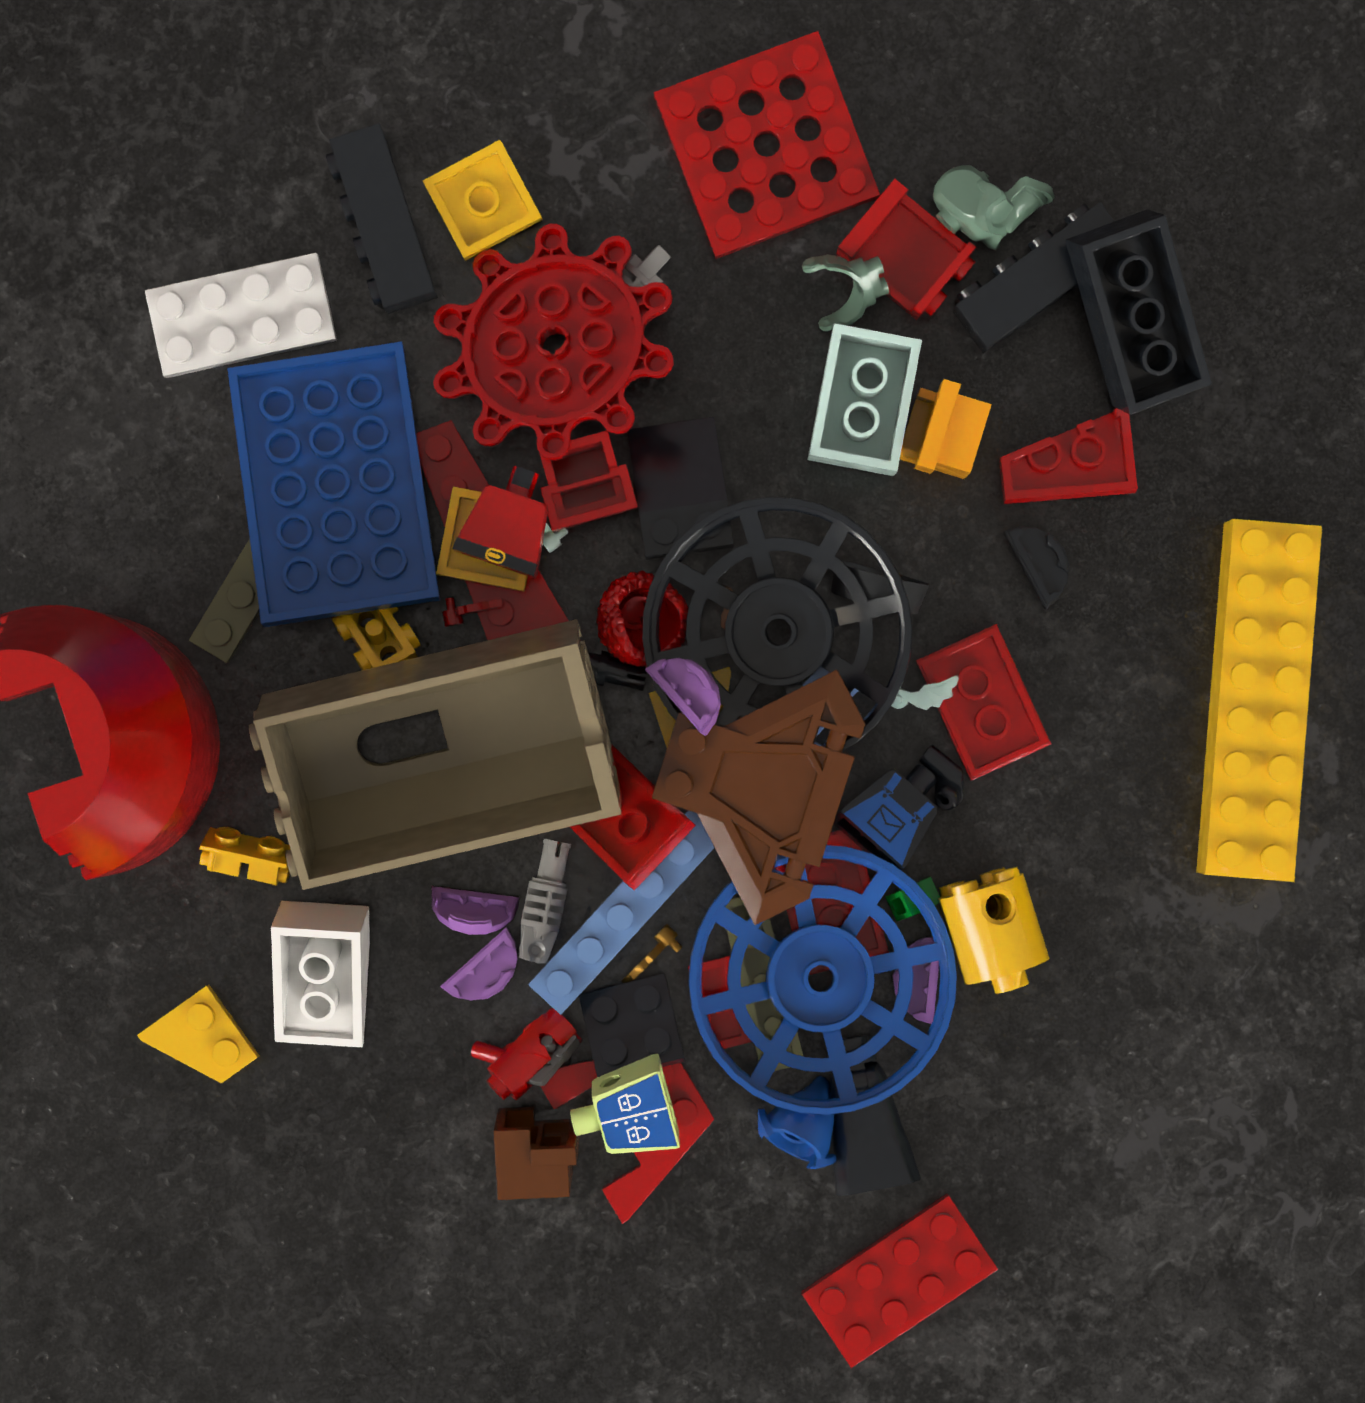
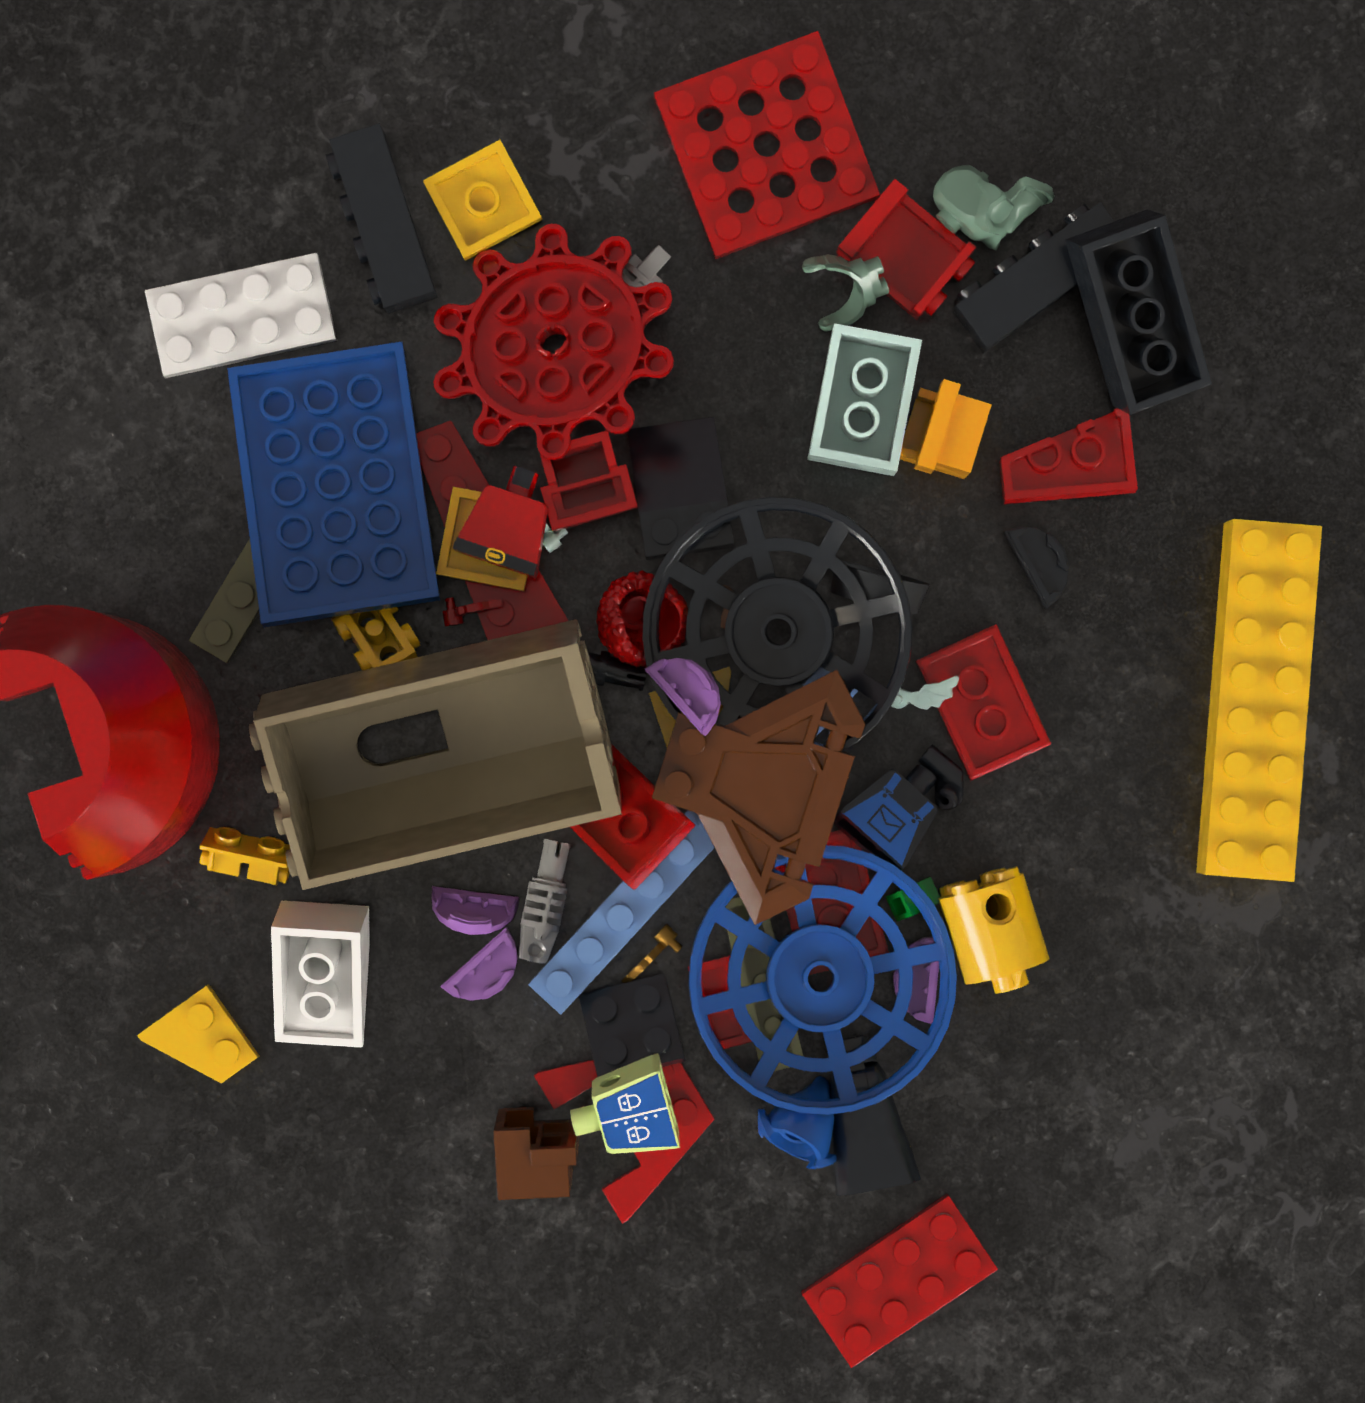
(531, 1057): red piece -> none

